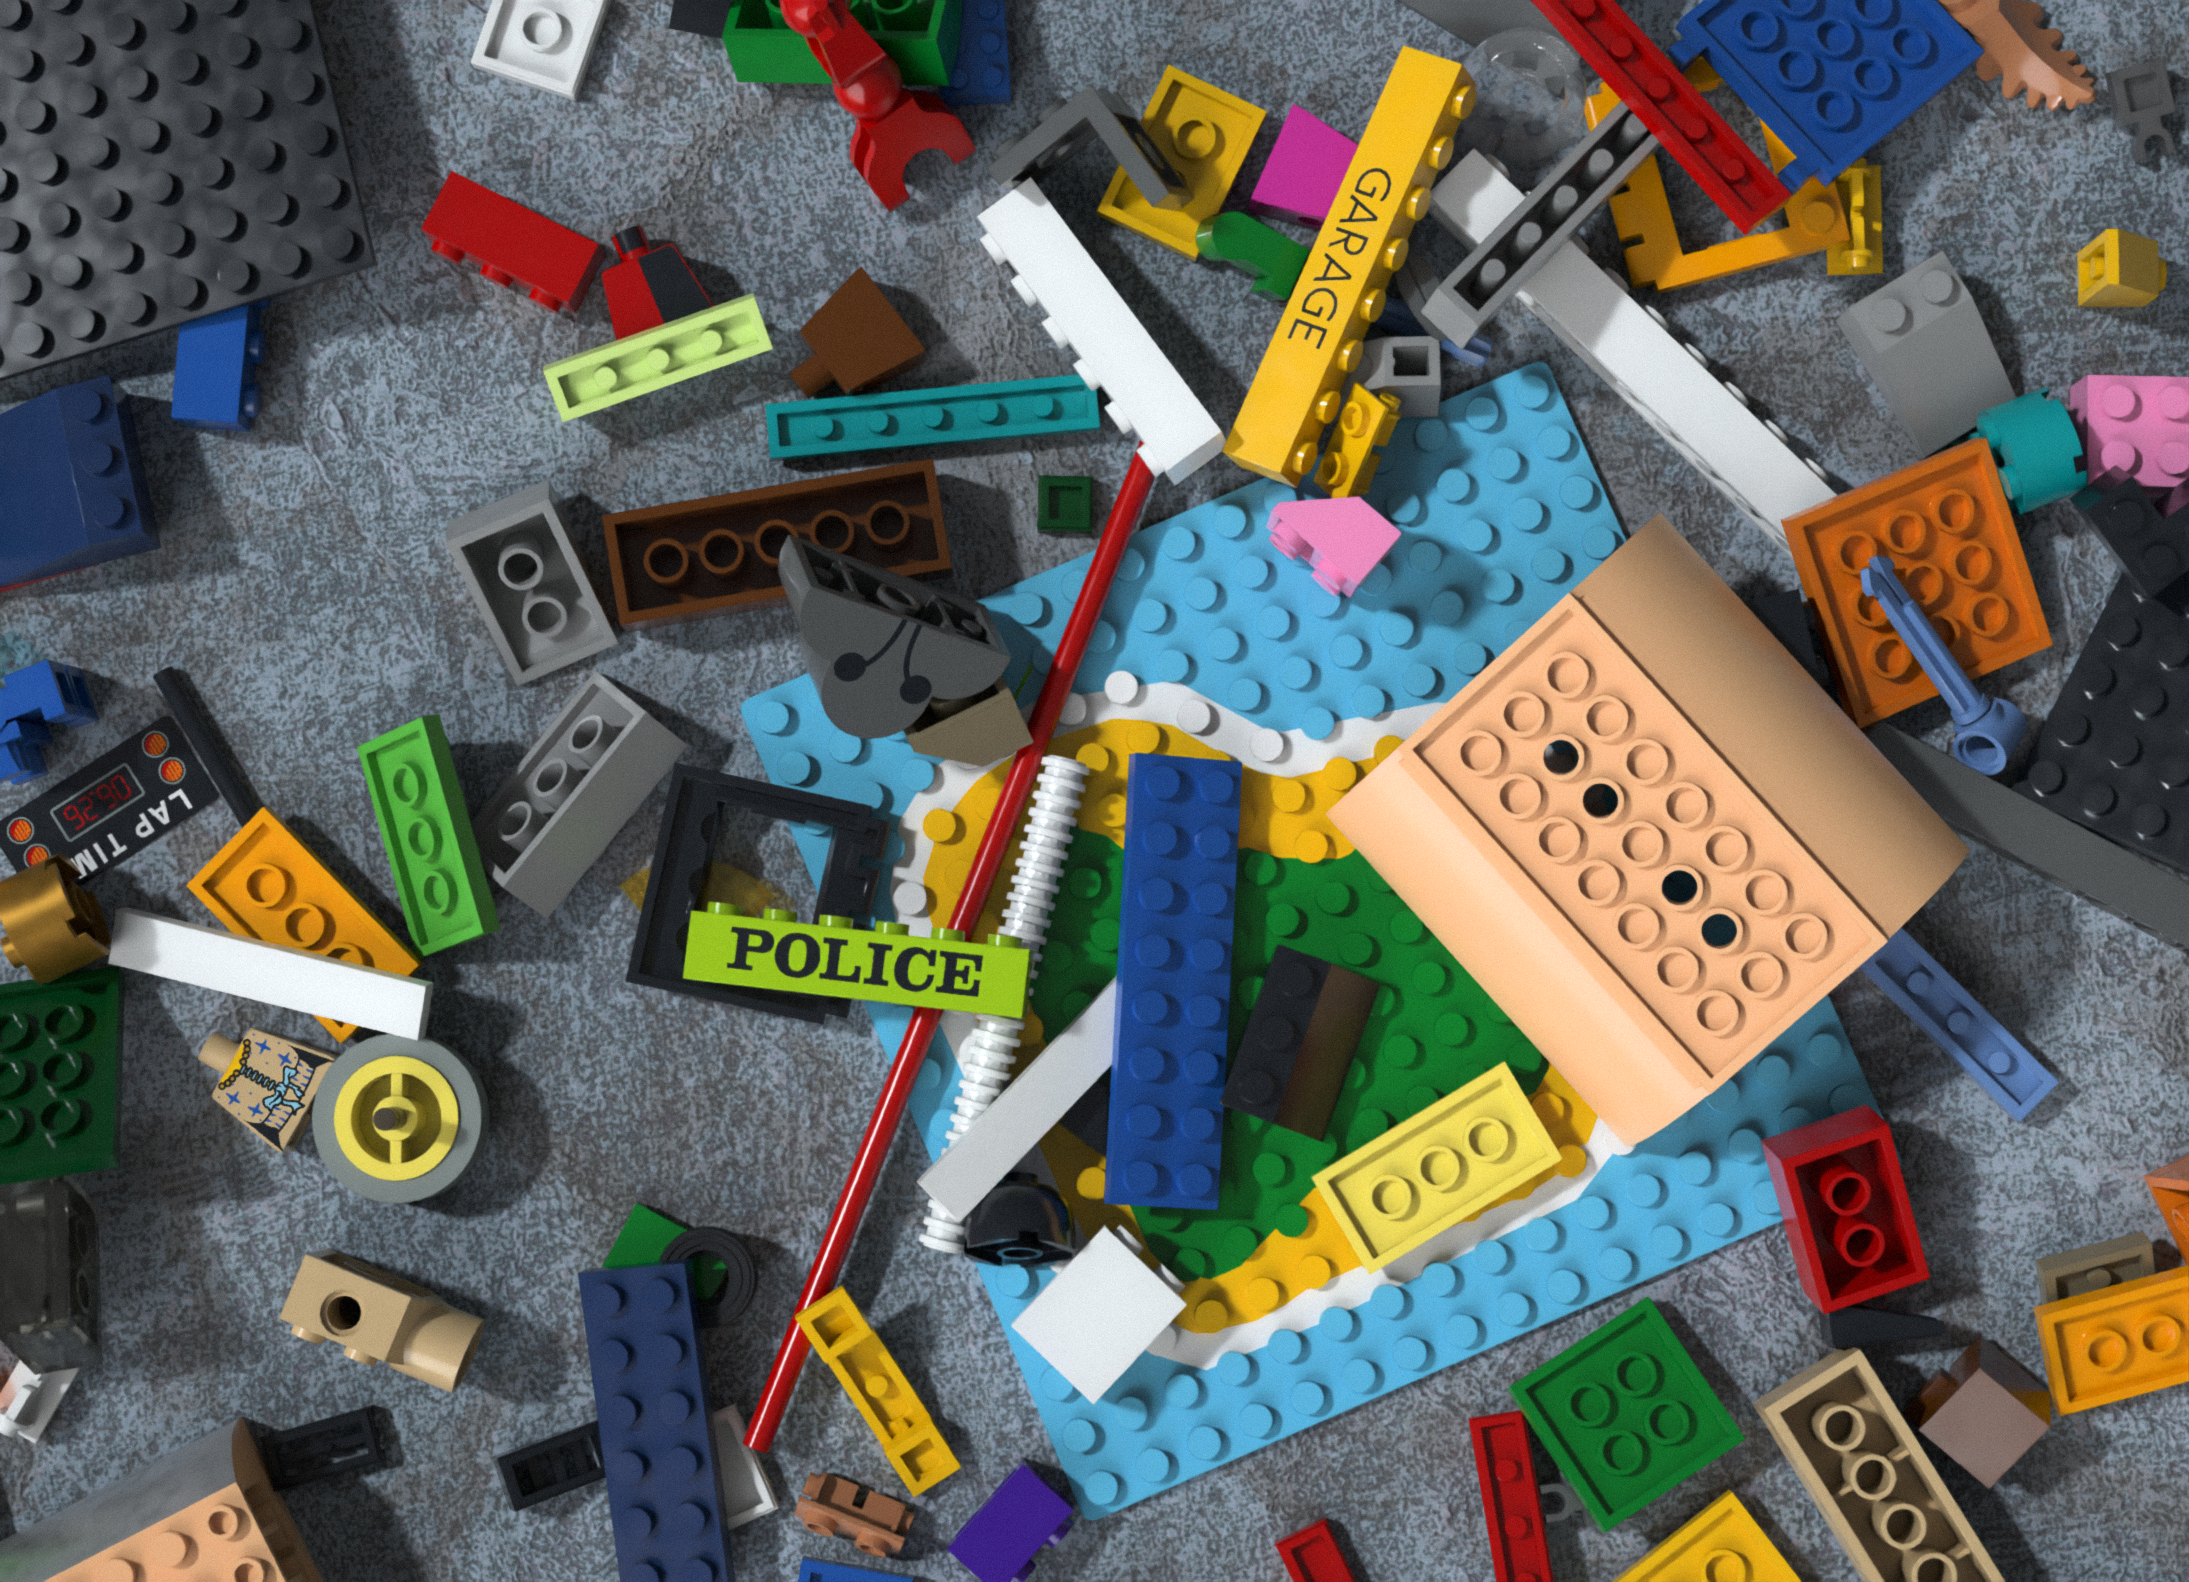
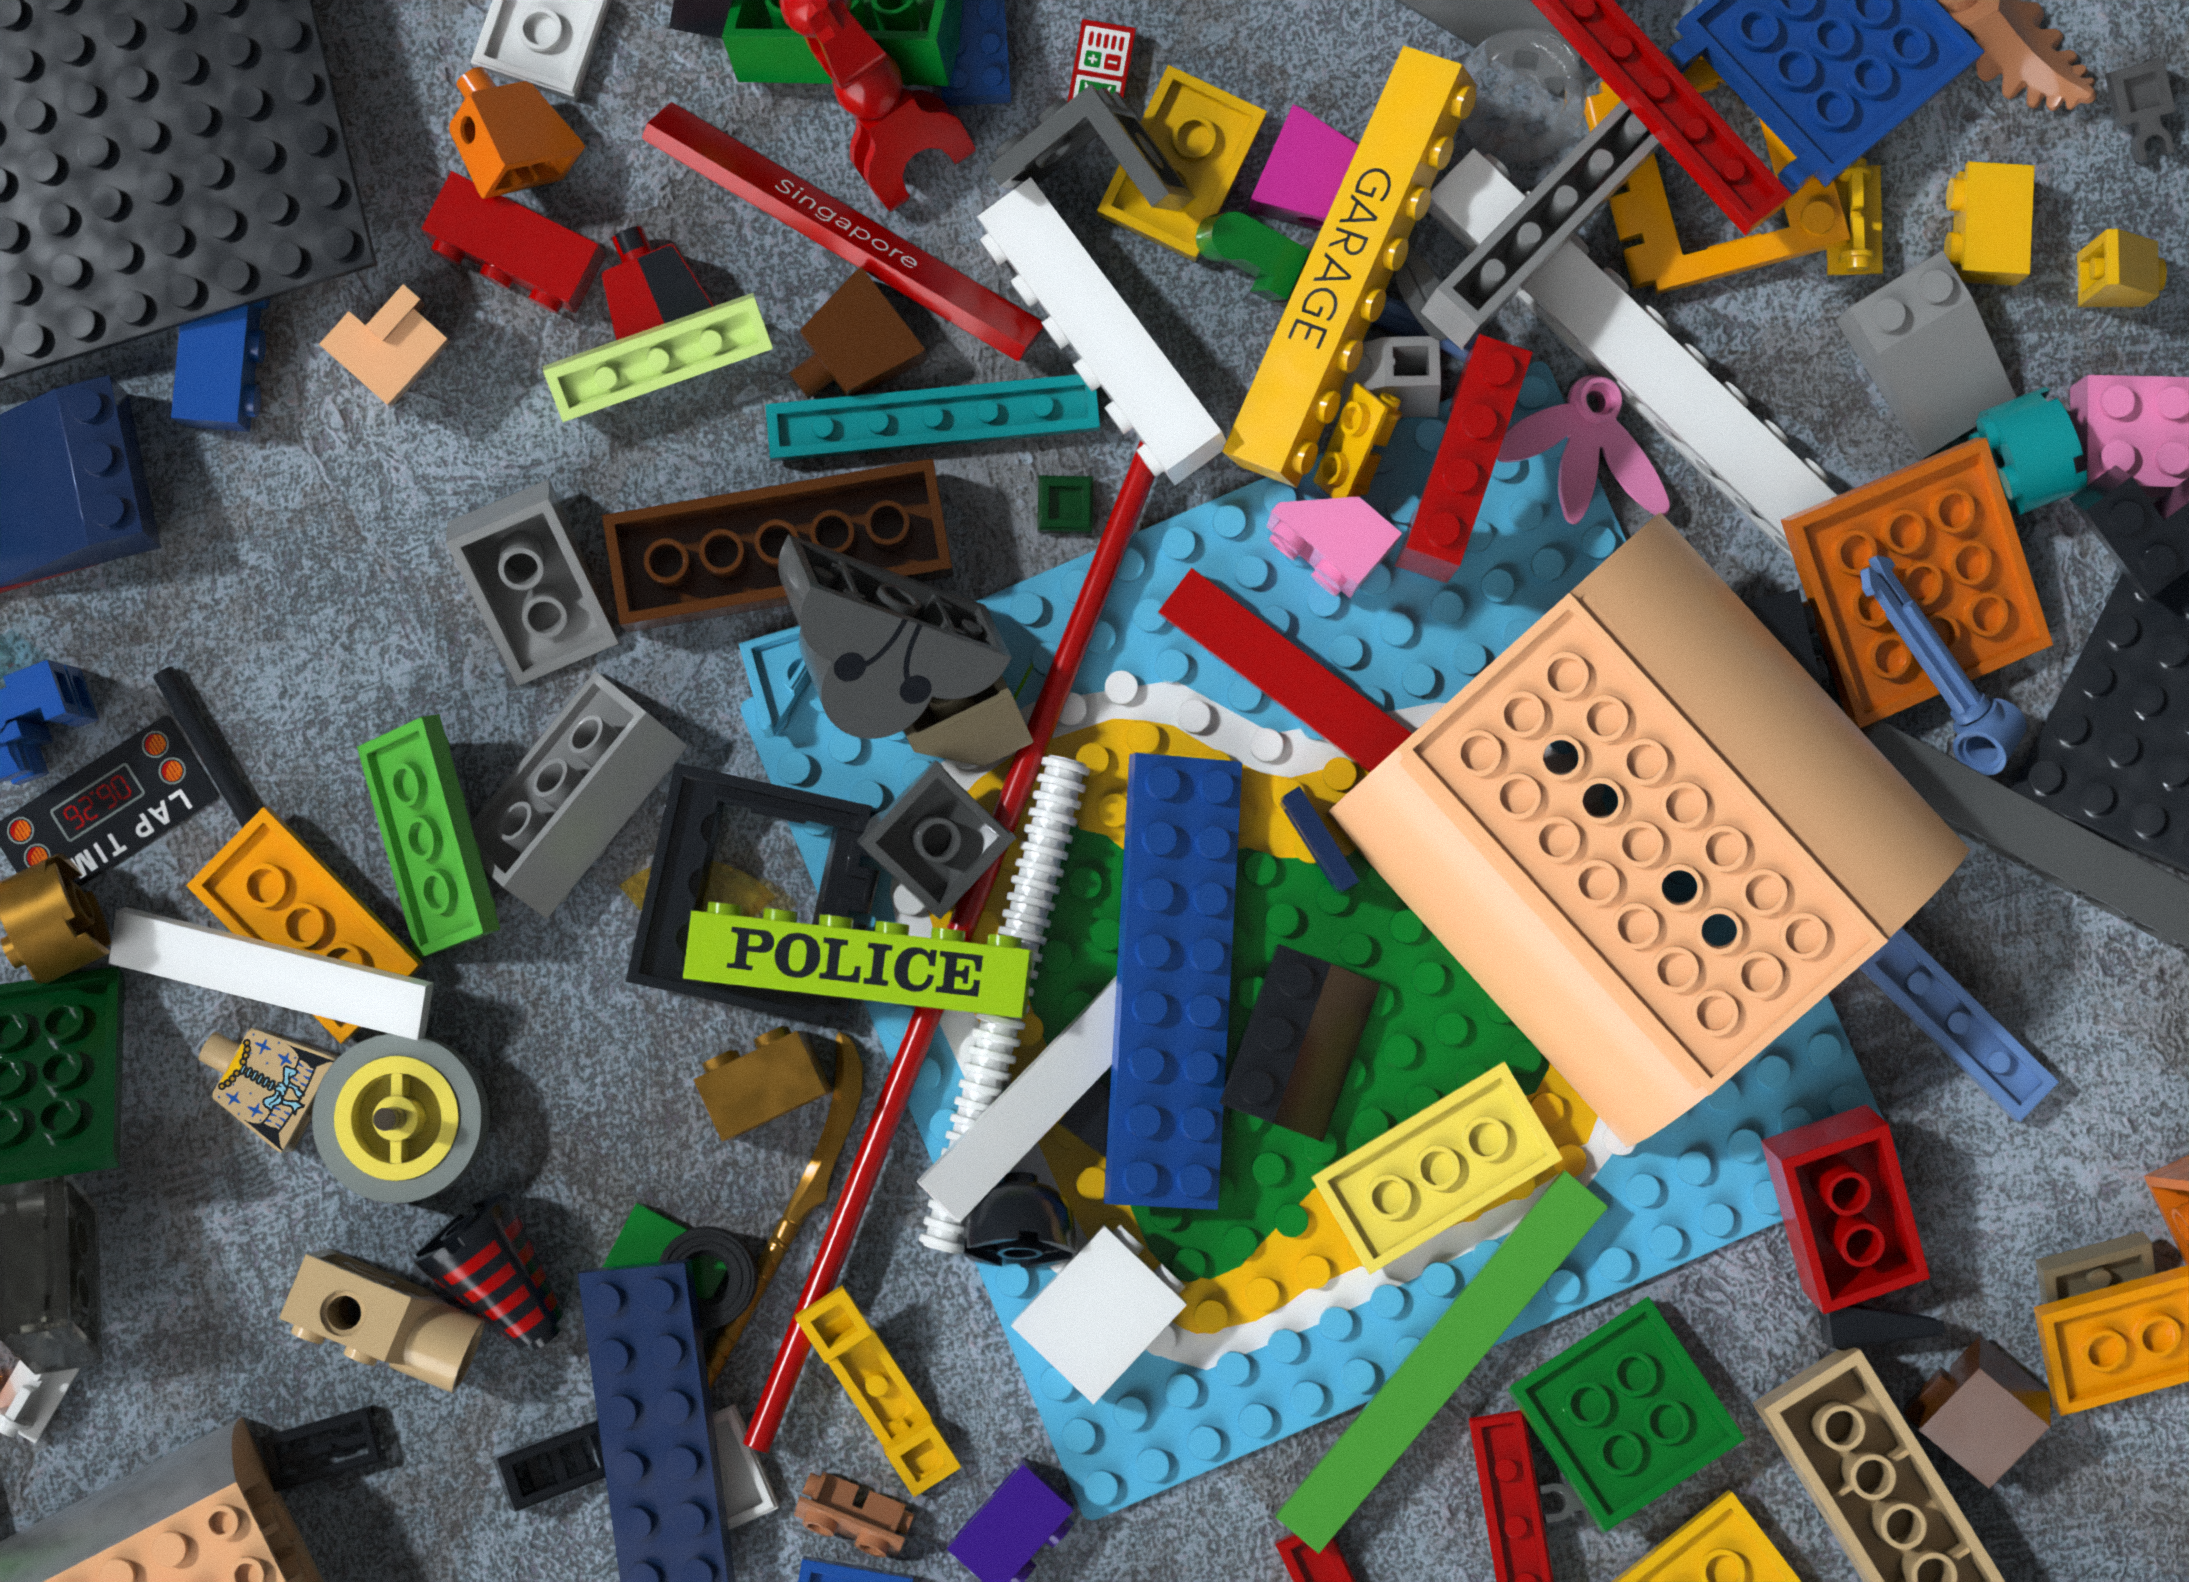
(390, 348): none -> light nougat plate
(494, 1272): none -> black cone
(510, 136): none -> orange torso
(761, 1084): none -> pearl gold brick
(775, 675): none -> medium azure tile
(809, 1194): none -> pearl gold piece
(843, 231): none -> red tile
(935, 840): none -> dark grey slope
(1102, 57): none -> tile
(1282, 671): none -> red tile
(1318, 840): none -> dark blue tile
(1440, 1361): none -> bright green tile
(1464, 459): none -> red arch
(1586, 435): none -> bright pink plant
(1991, 222): none -> yellow brick

